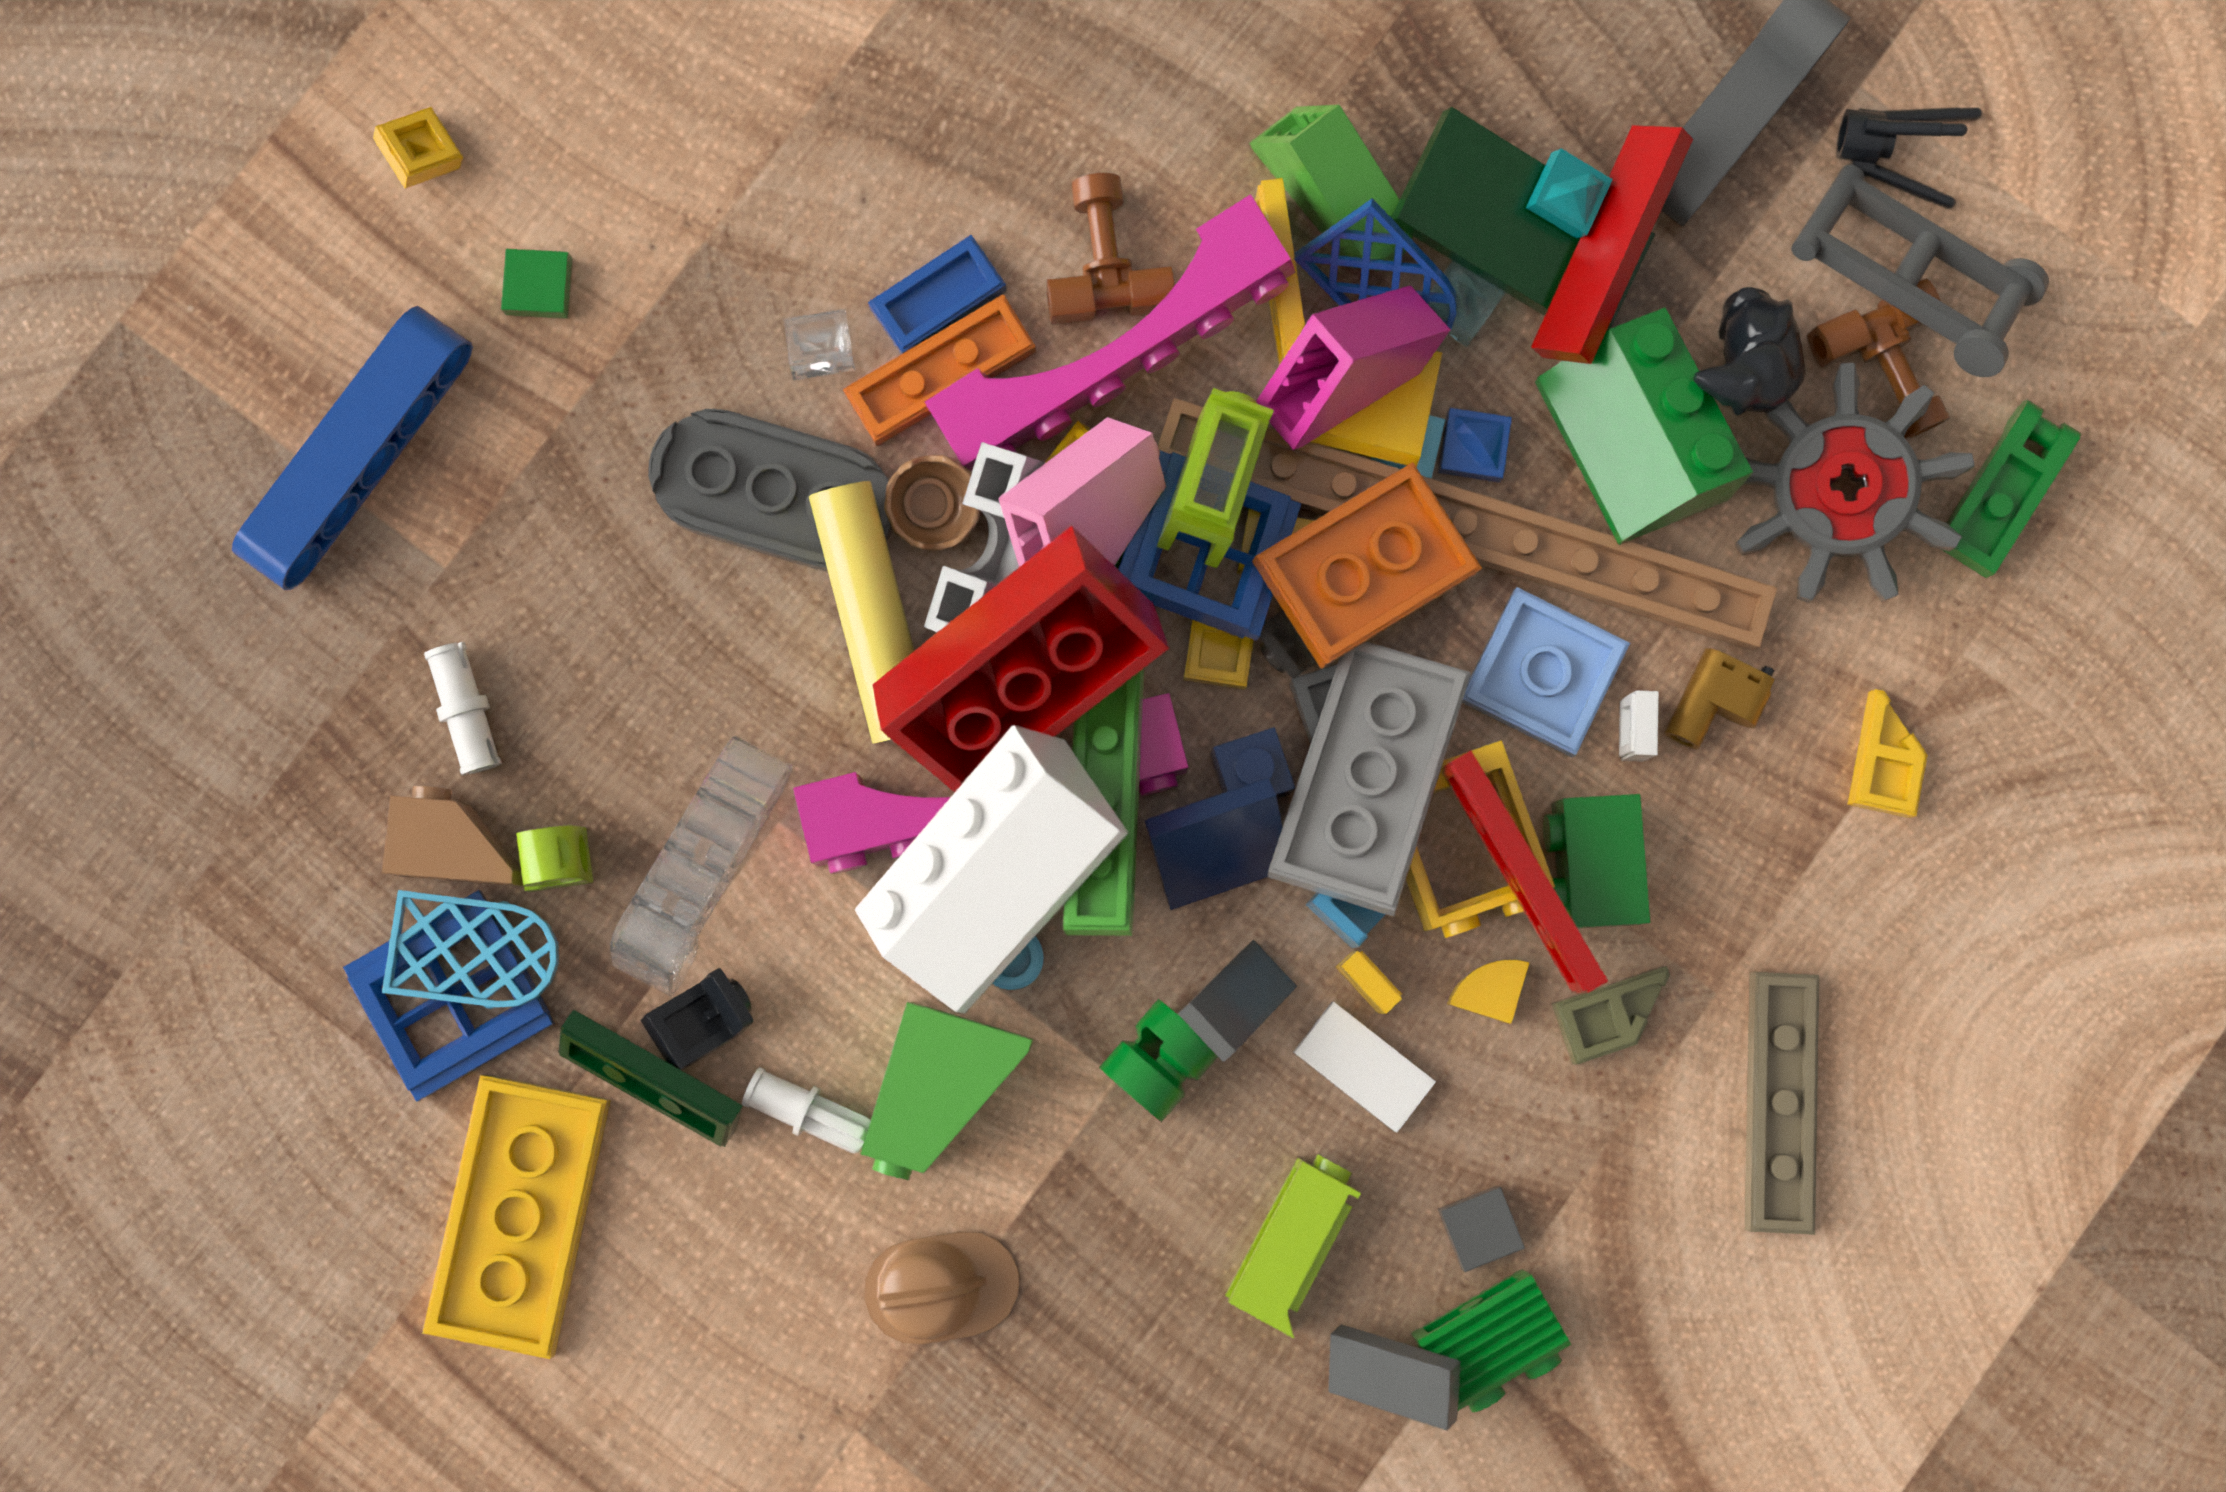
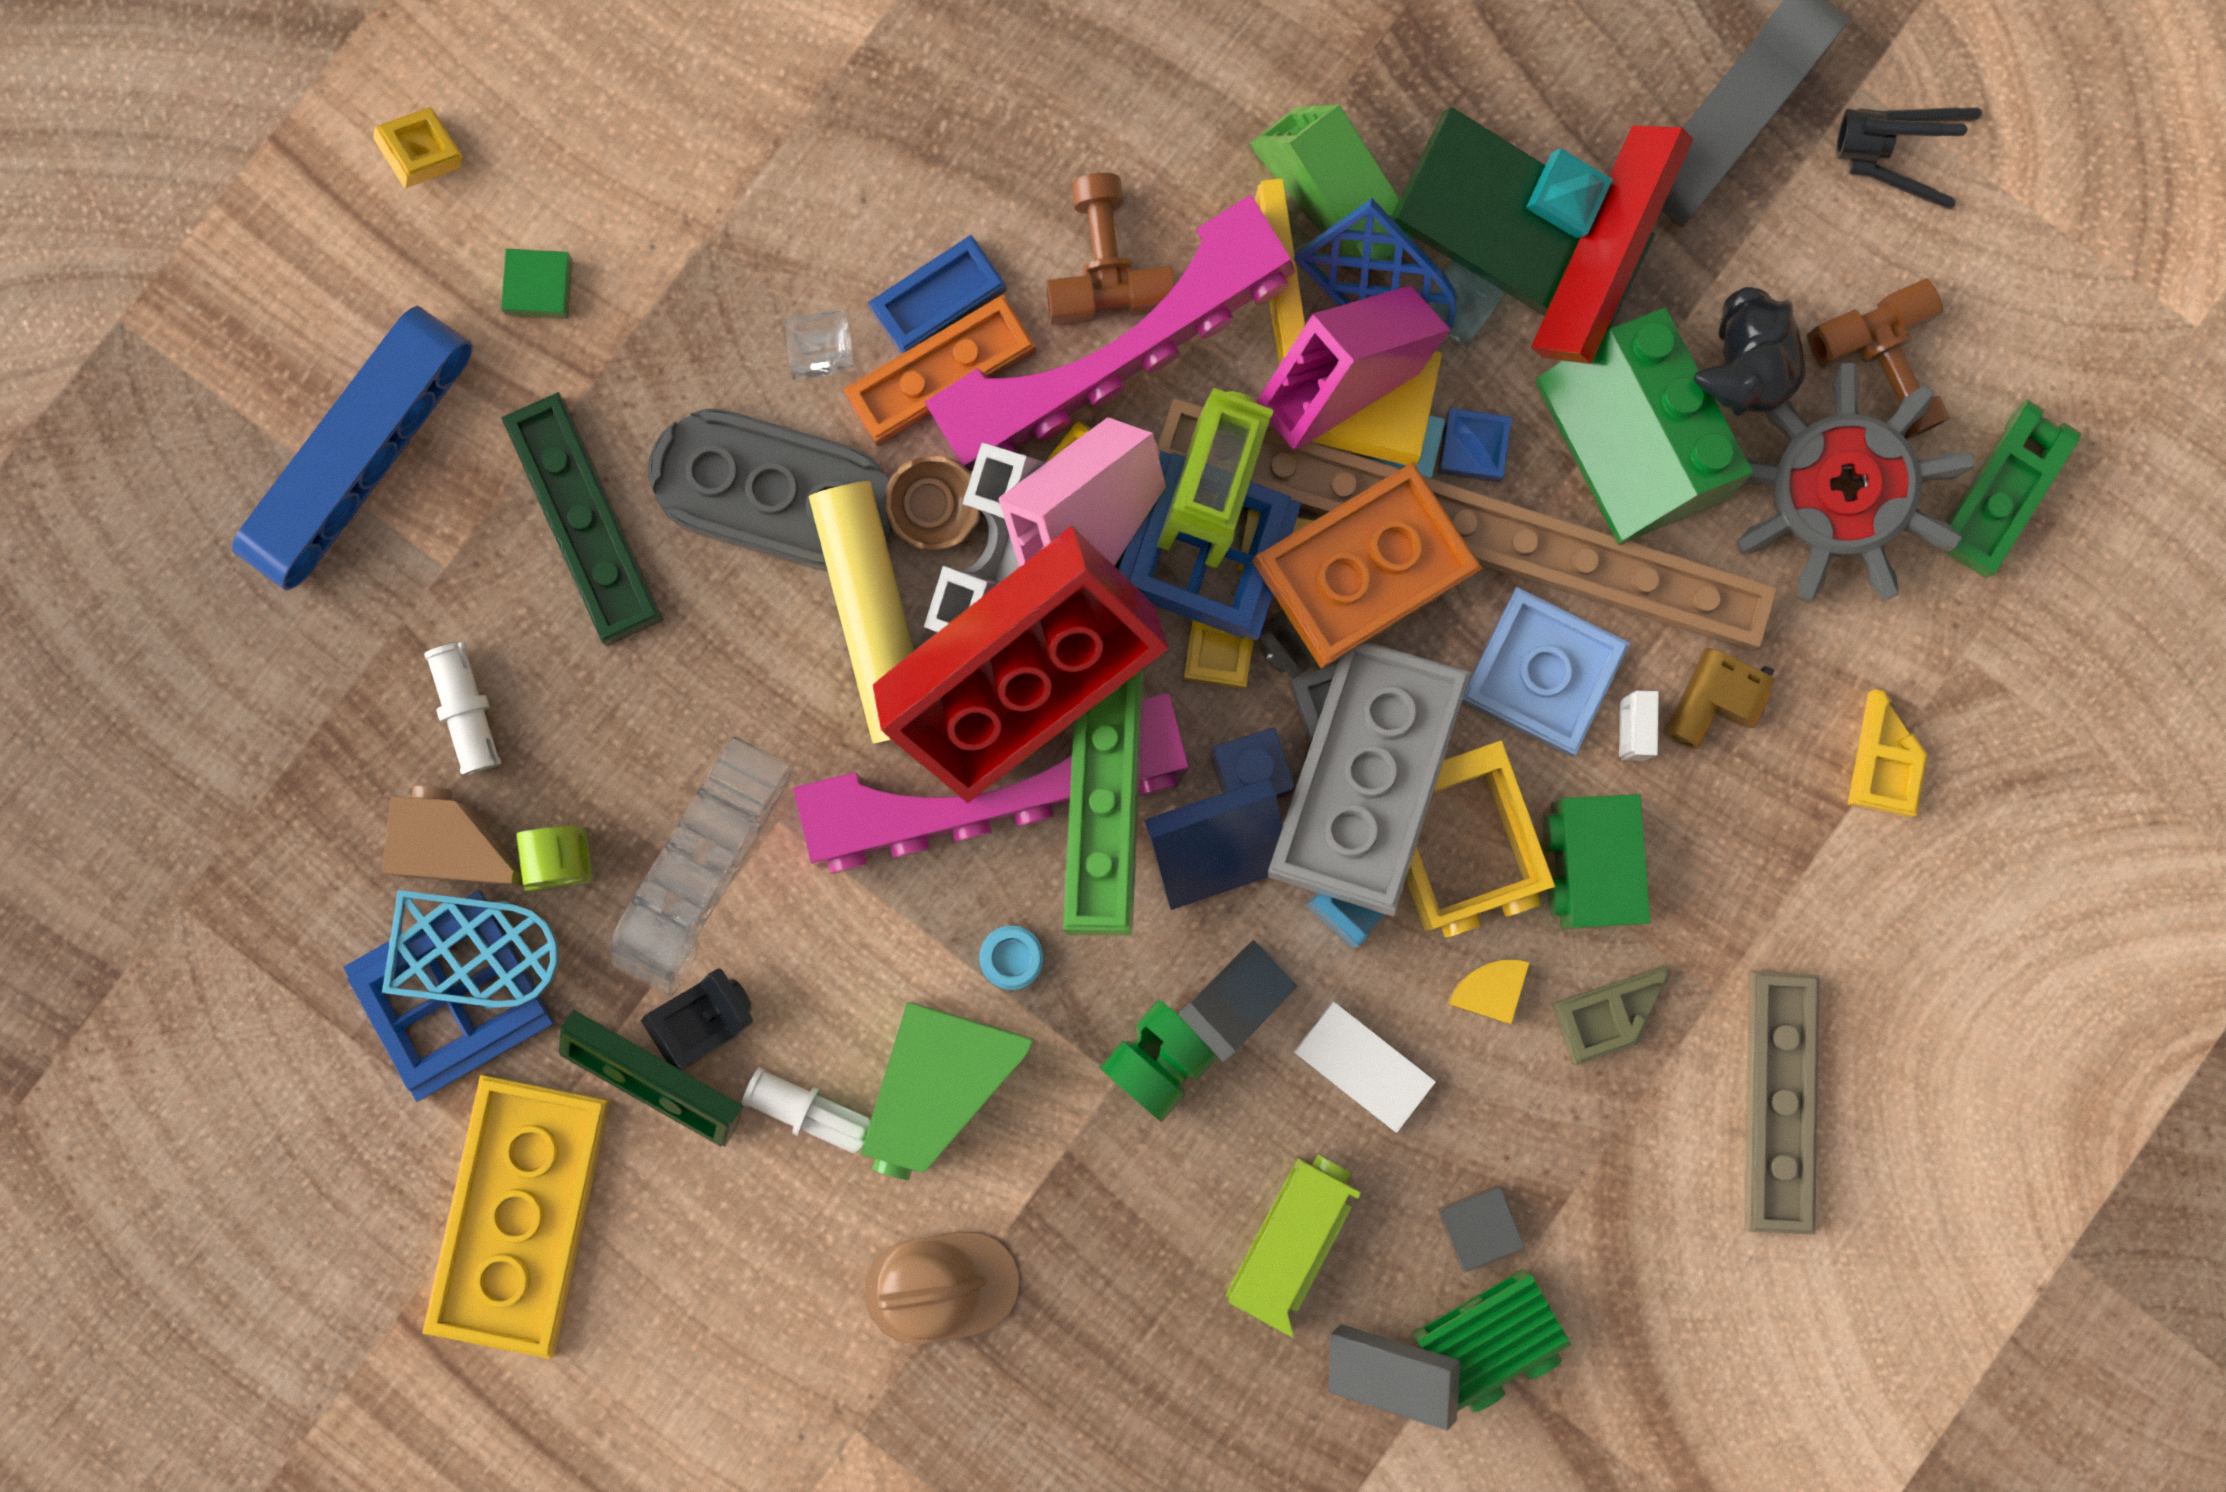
(582, 519): none -> dark green tile
(991, 867): white slope -> none
(1369, 981): yellow tile -> none
(1523, 874): red tile -> none
(1977, 348): dark grey piece -> none

